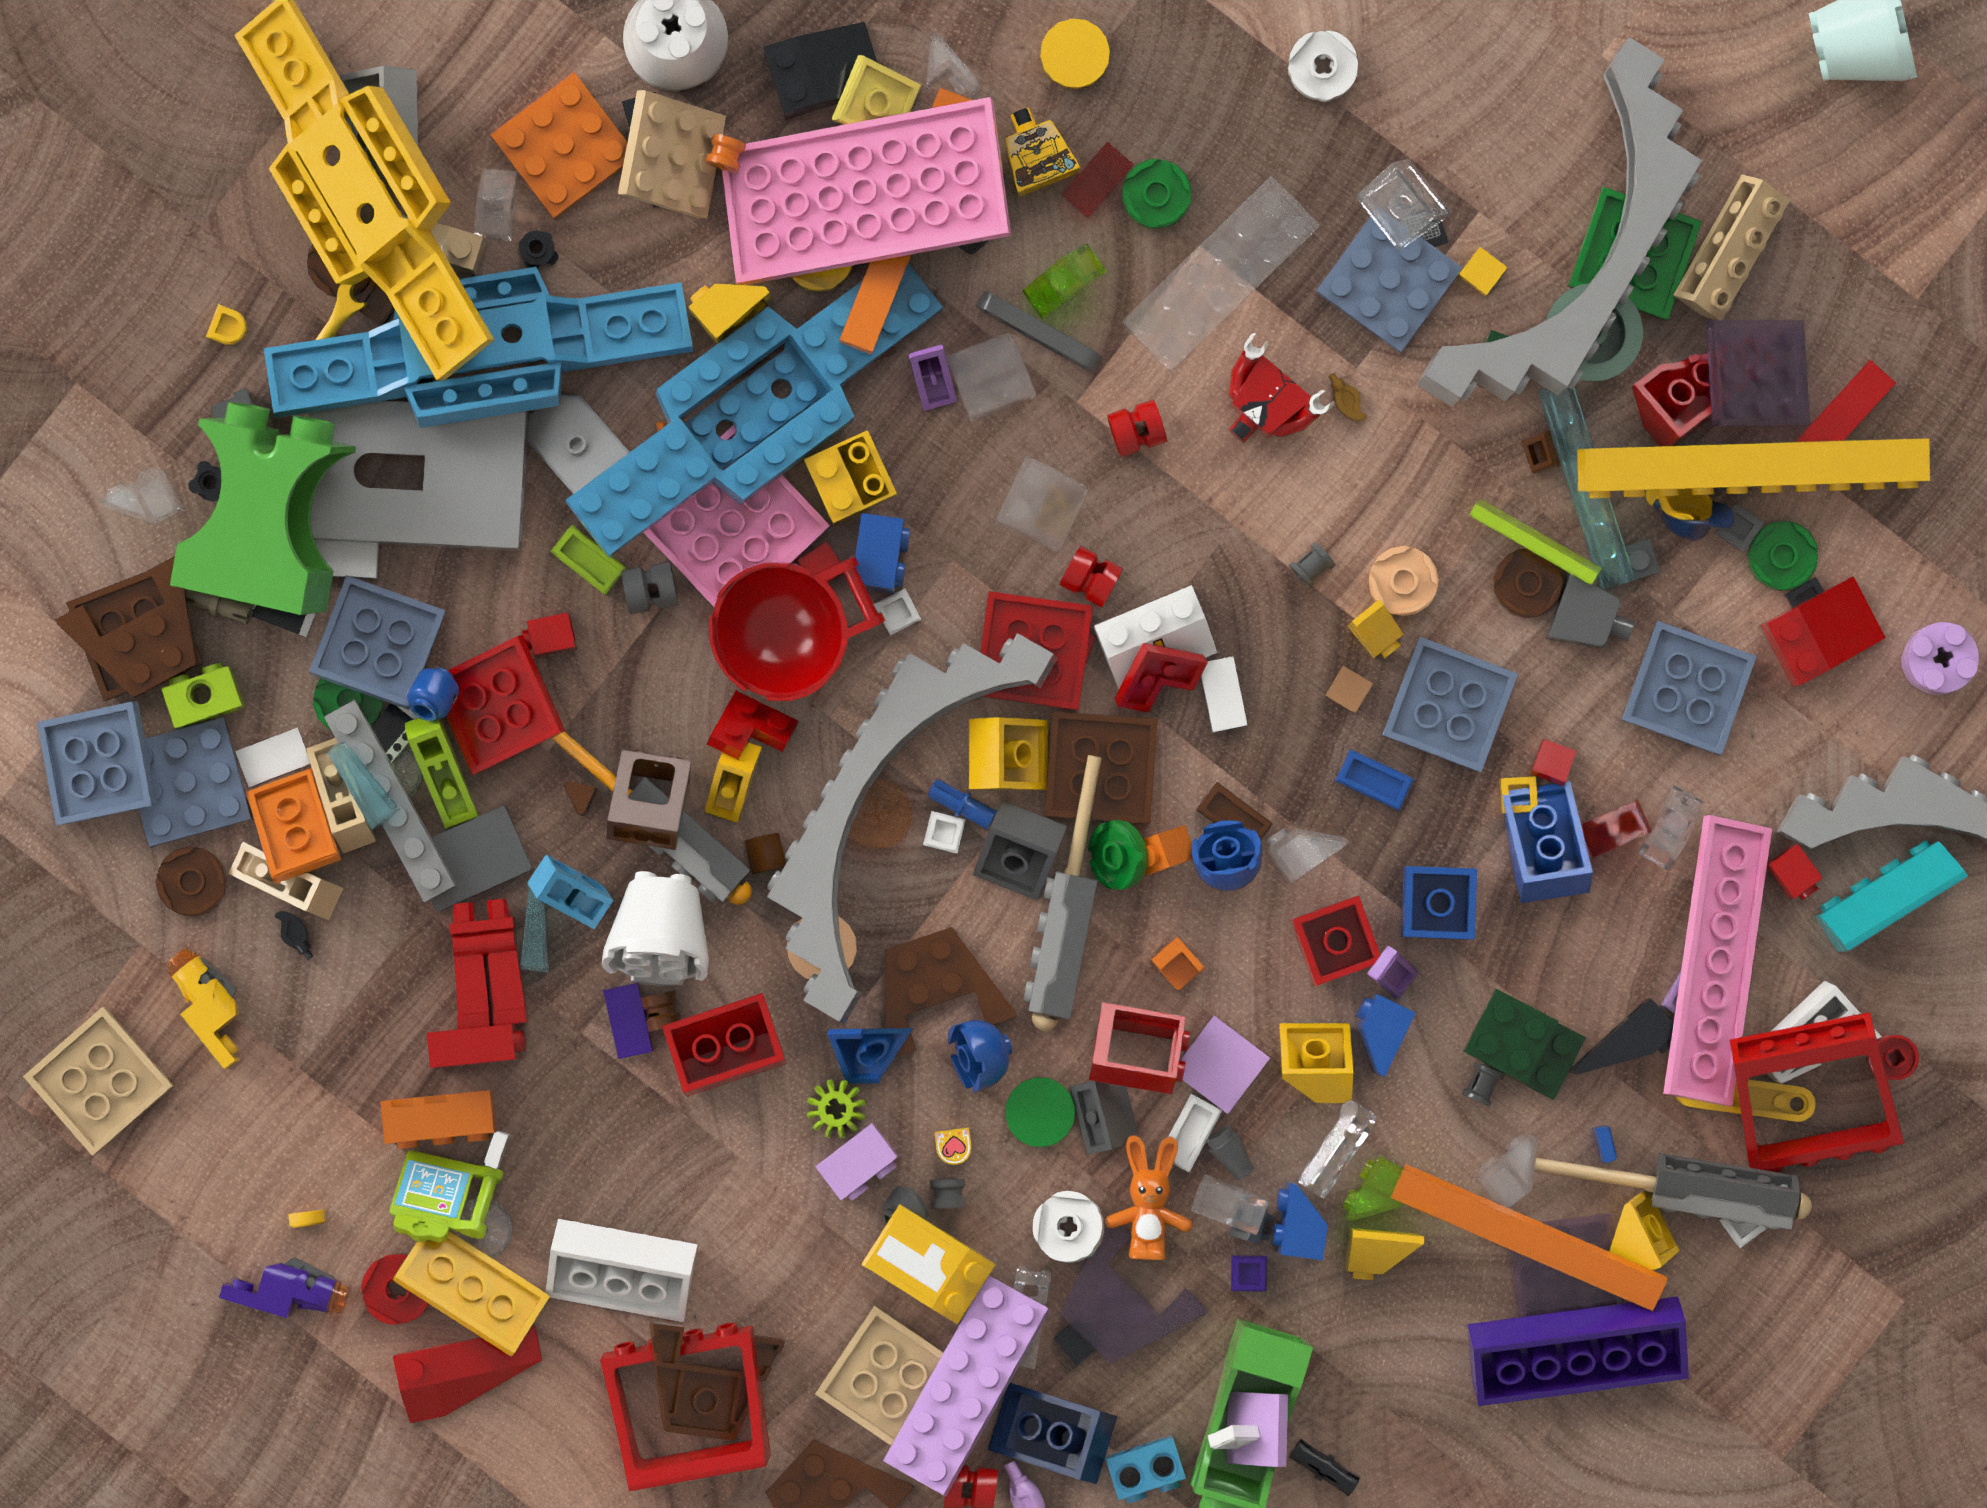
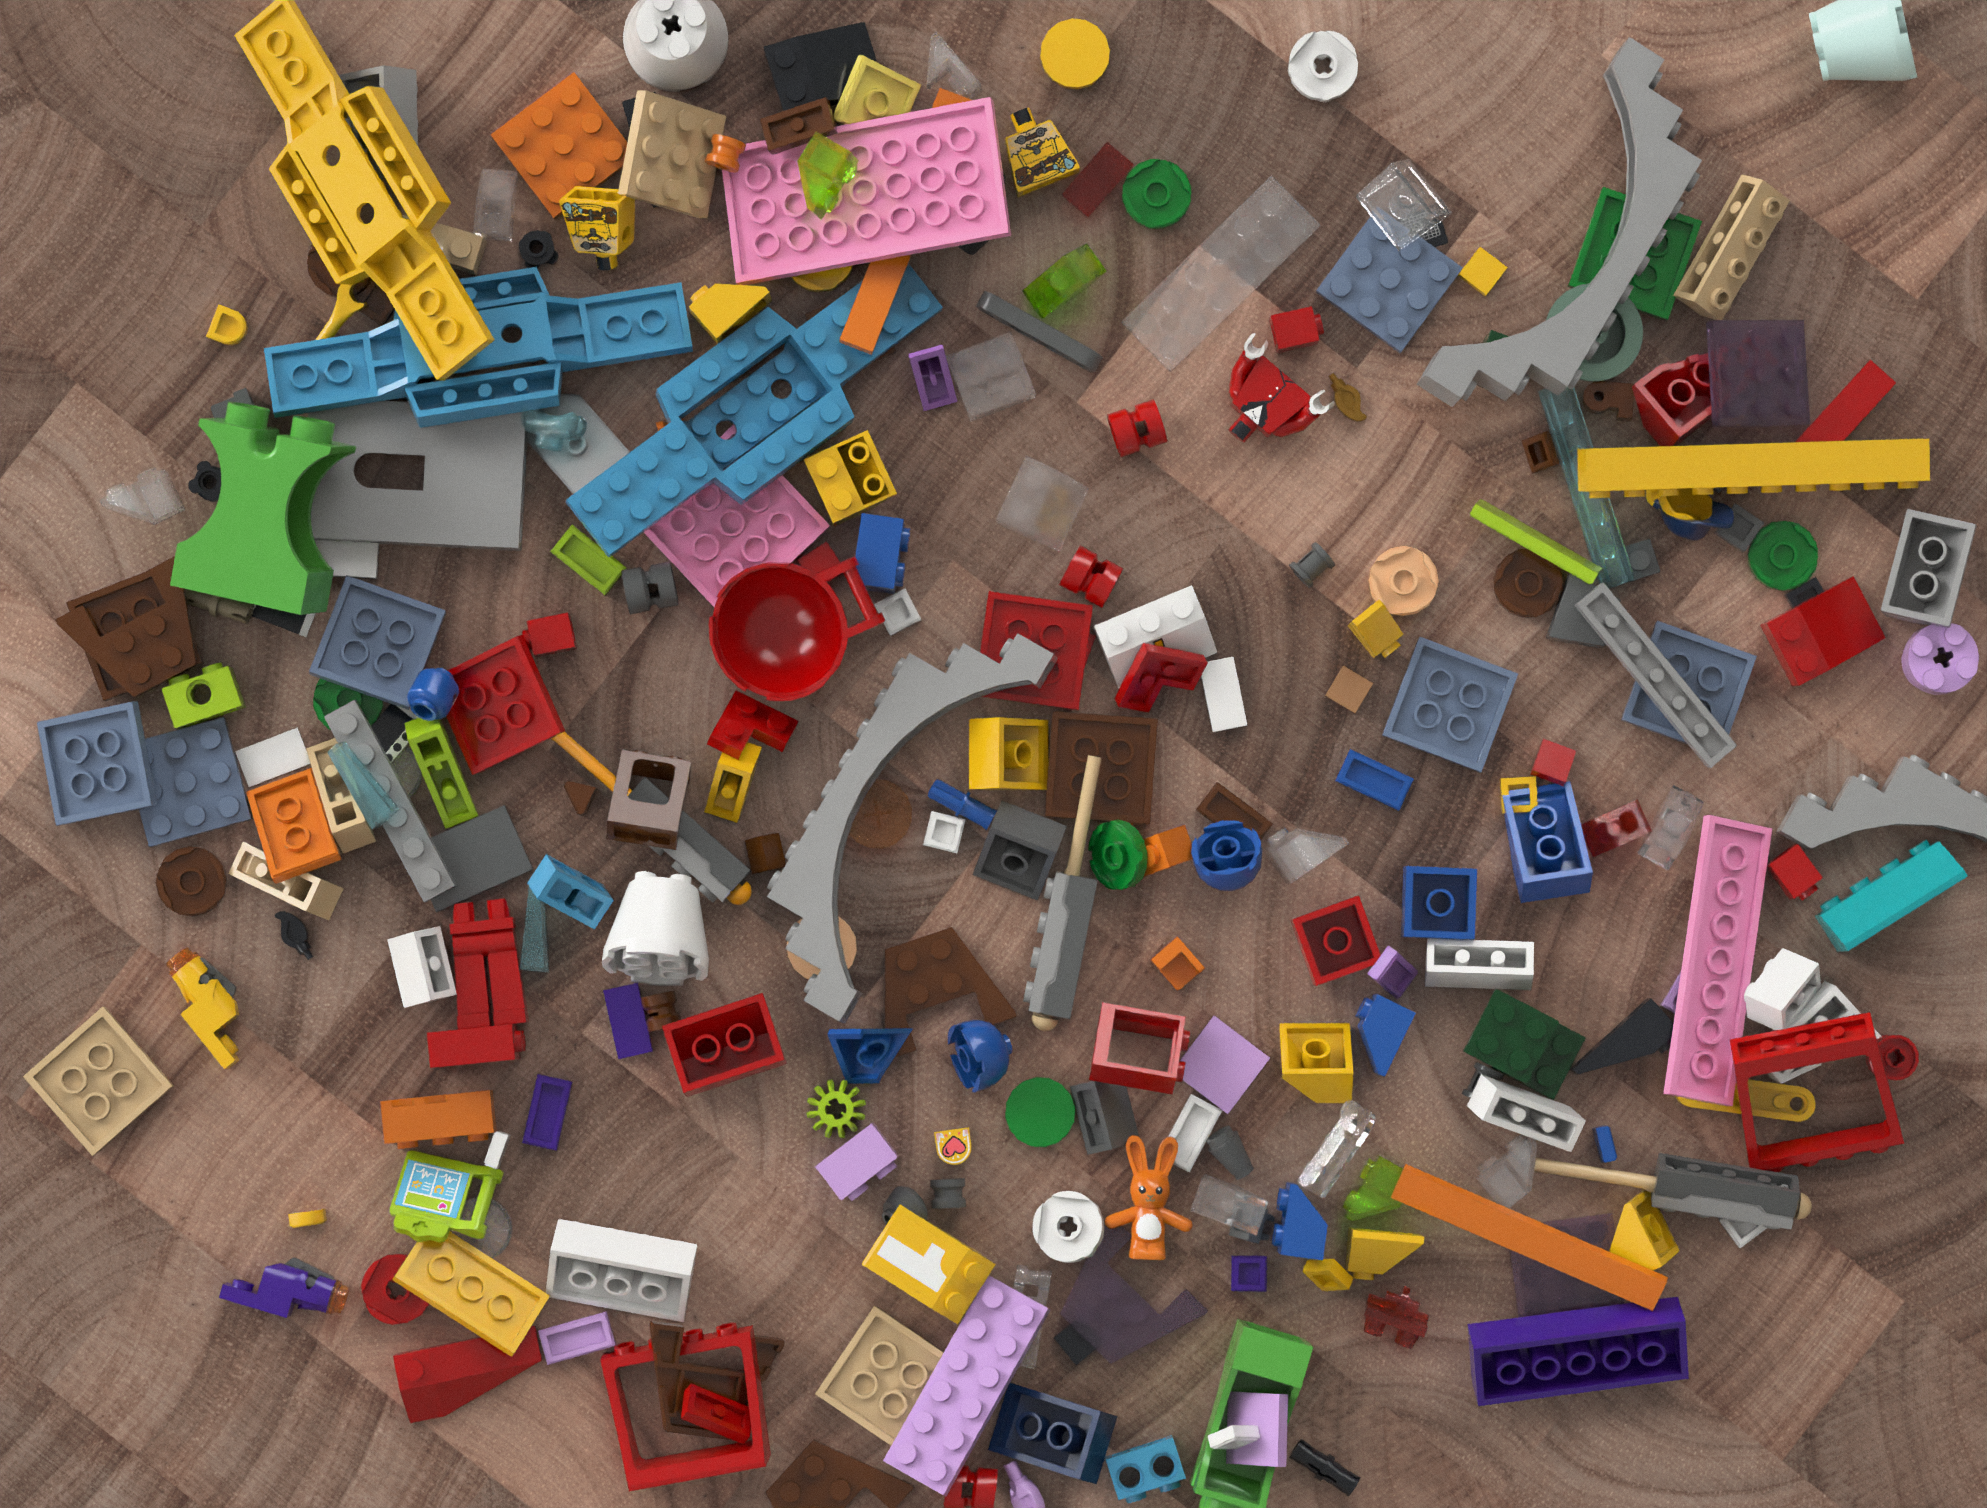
(422, 966): none -> white brick
(547, 1112): none -> dark purple tile
(553, 429): none -> clear light blue piece
(577, 1338): none -> lavender tile
(599, 222): none -> yellow torso
(716, 1413): none -> red plate
(798, 125): none -> reddish brown plate
(823, 172): none -> clear neon green slope
(1296, 329): none -> red brick
(1328, 1274): none -> yellow tile
(1397, 1312): none -> clear red hips
(1479, 964): none -> white brick
(1526, 1113): none -> white brick
(1610, 396): none -> reddish brown leg
(1655, 675): none -> light grey plate
(1782, 990): none -> white brick
(1928, 569): none -> light grey slope

